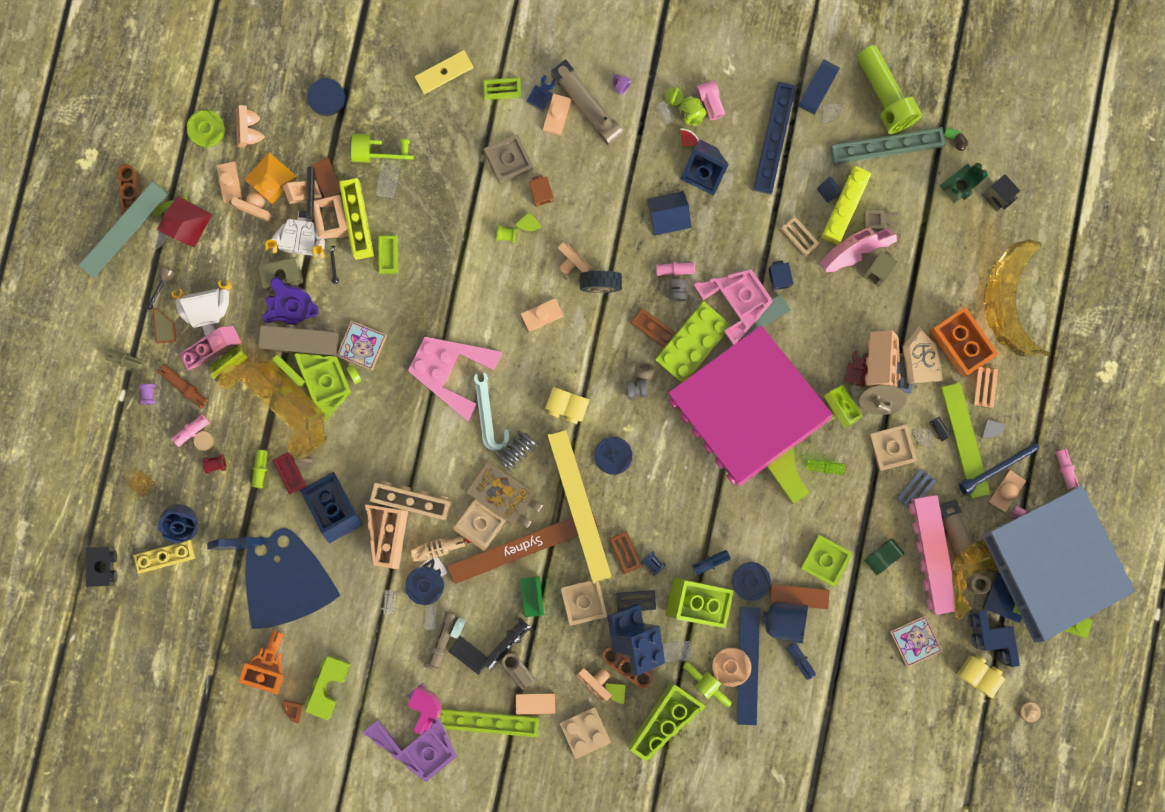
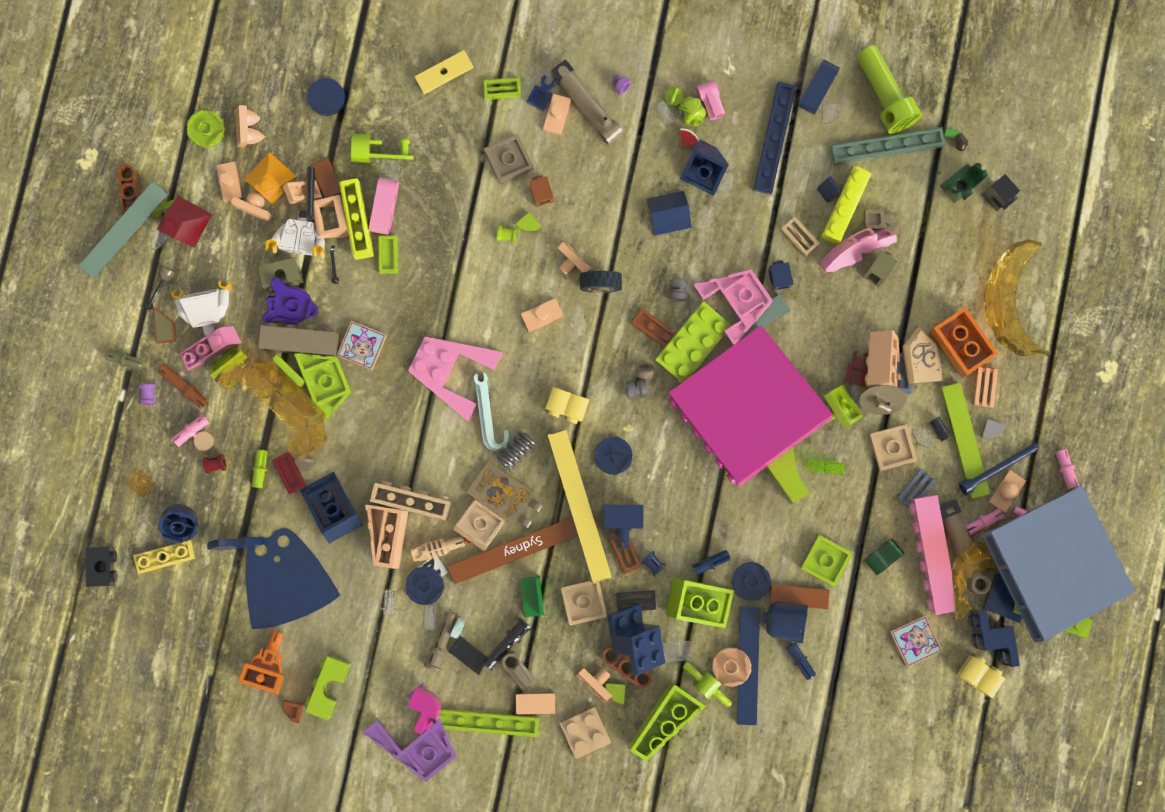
(353, 374): lime tile -> none
(384, 206): none -> bright pink beam
(623, 519): none -> dark blue brick
(675, 269): bright pink pin -> none
(984, 522): none -> bright pink pin
(1030, 712): tan tile -> none

